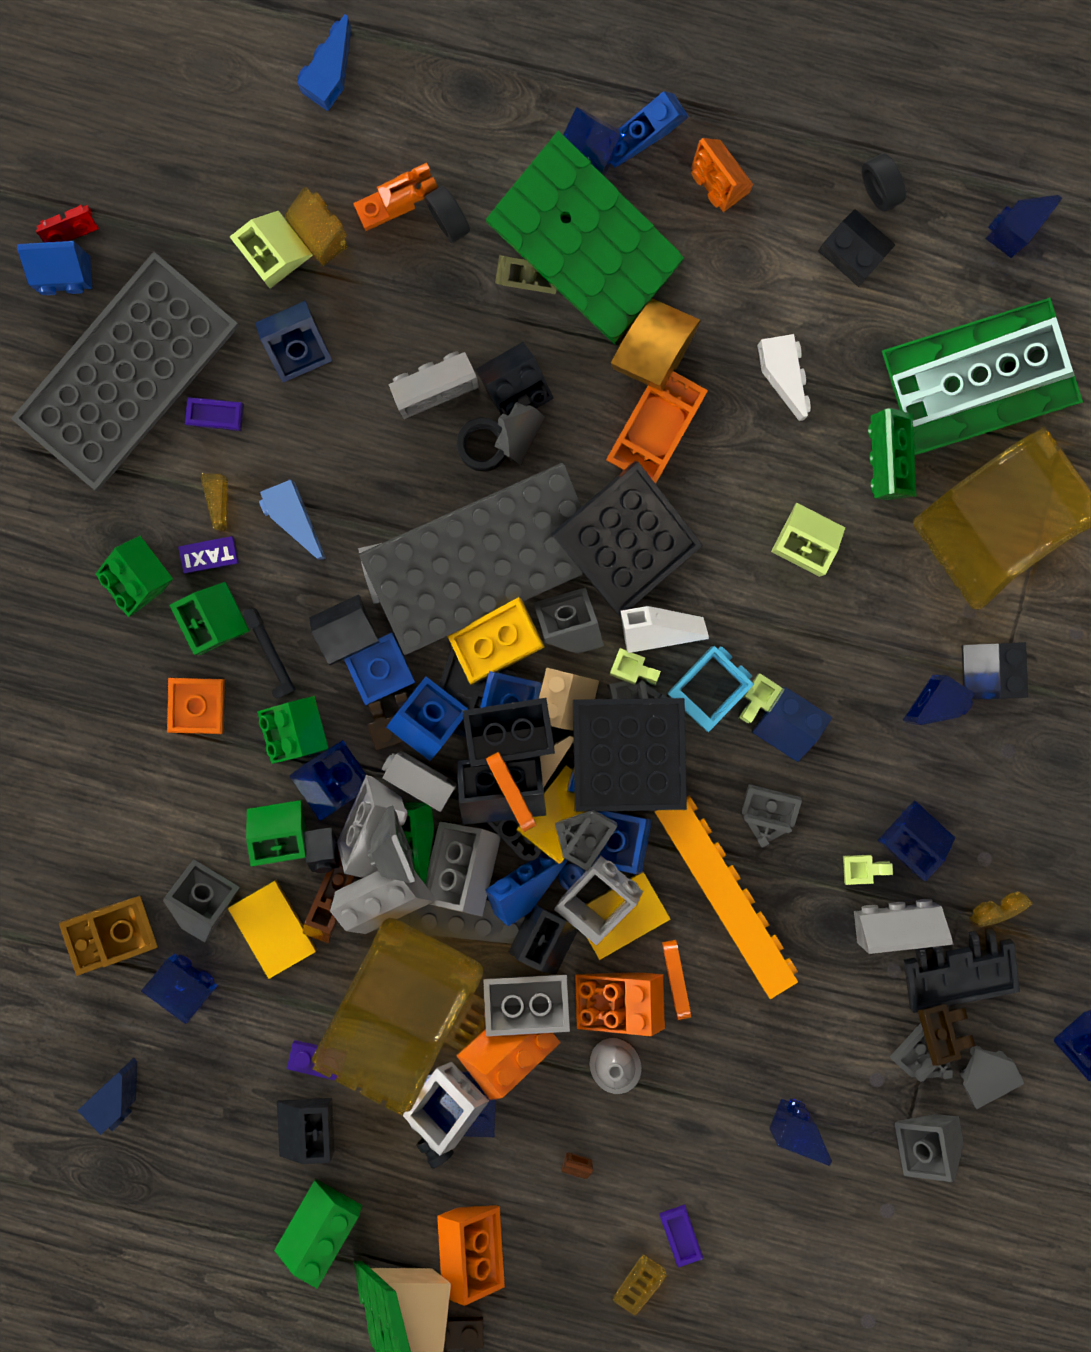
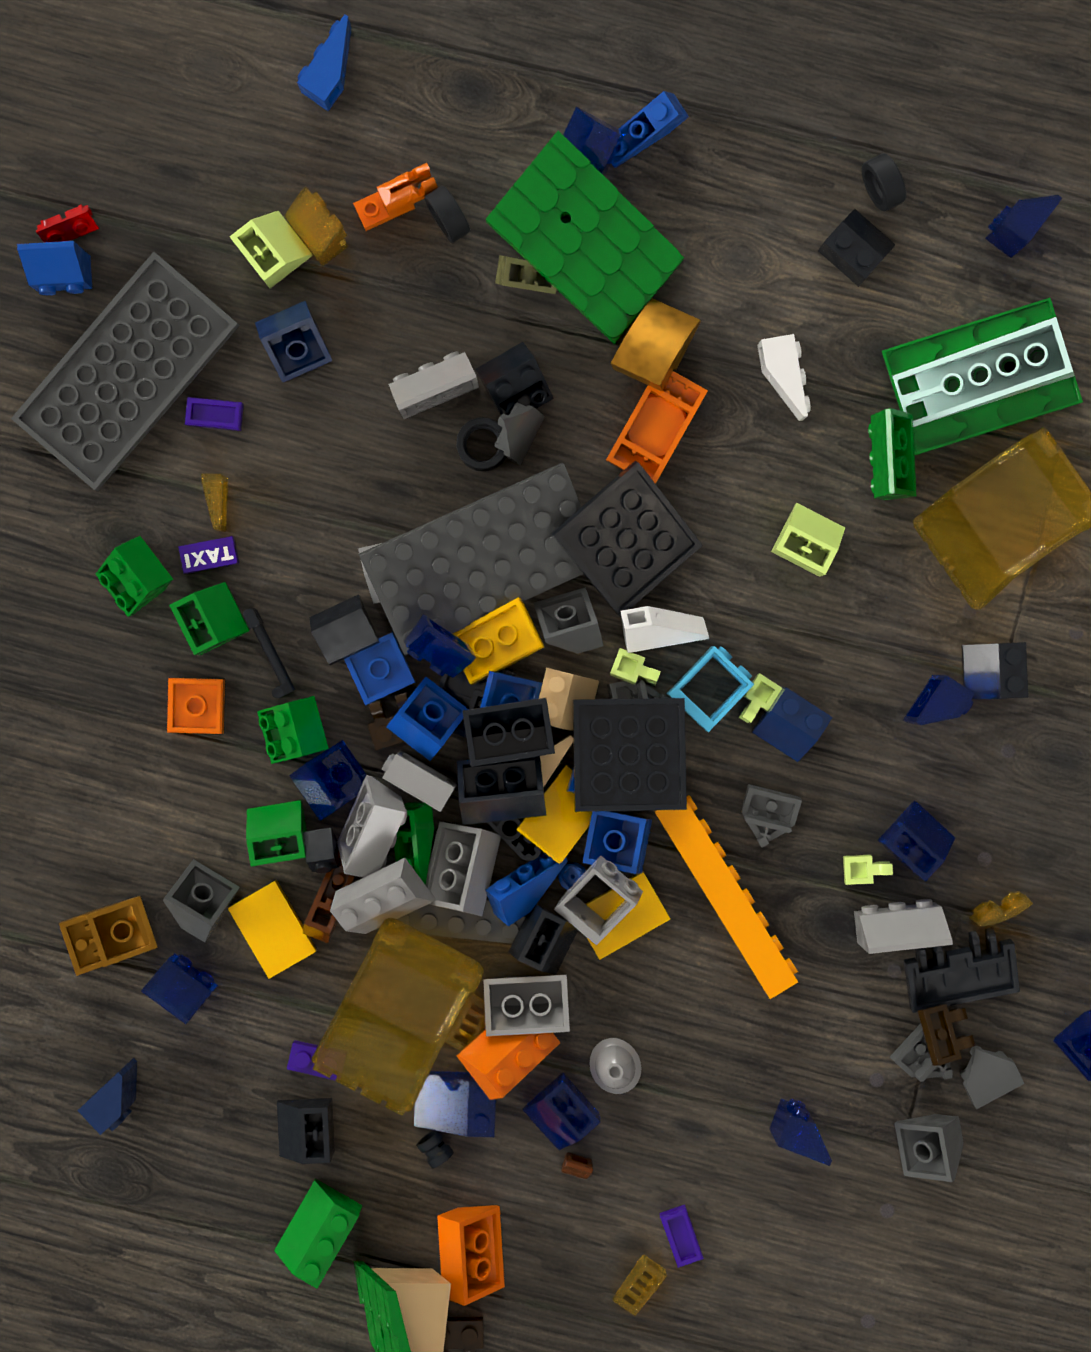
(289, 512): medium blue slope -> none
(391, 849): dark grey slope -> none
(439, 647): none -> clear blue slope
(462, 1092): light grey window -> none
(511, 792): orange beam -> none
(562, 1113): none -> clear blue slope
(584, 837): dark grey slope -> none
(620, 1003): orange slope -> none
(676, 979): orange beam -> none
(719, 174): orange slope -> none

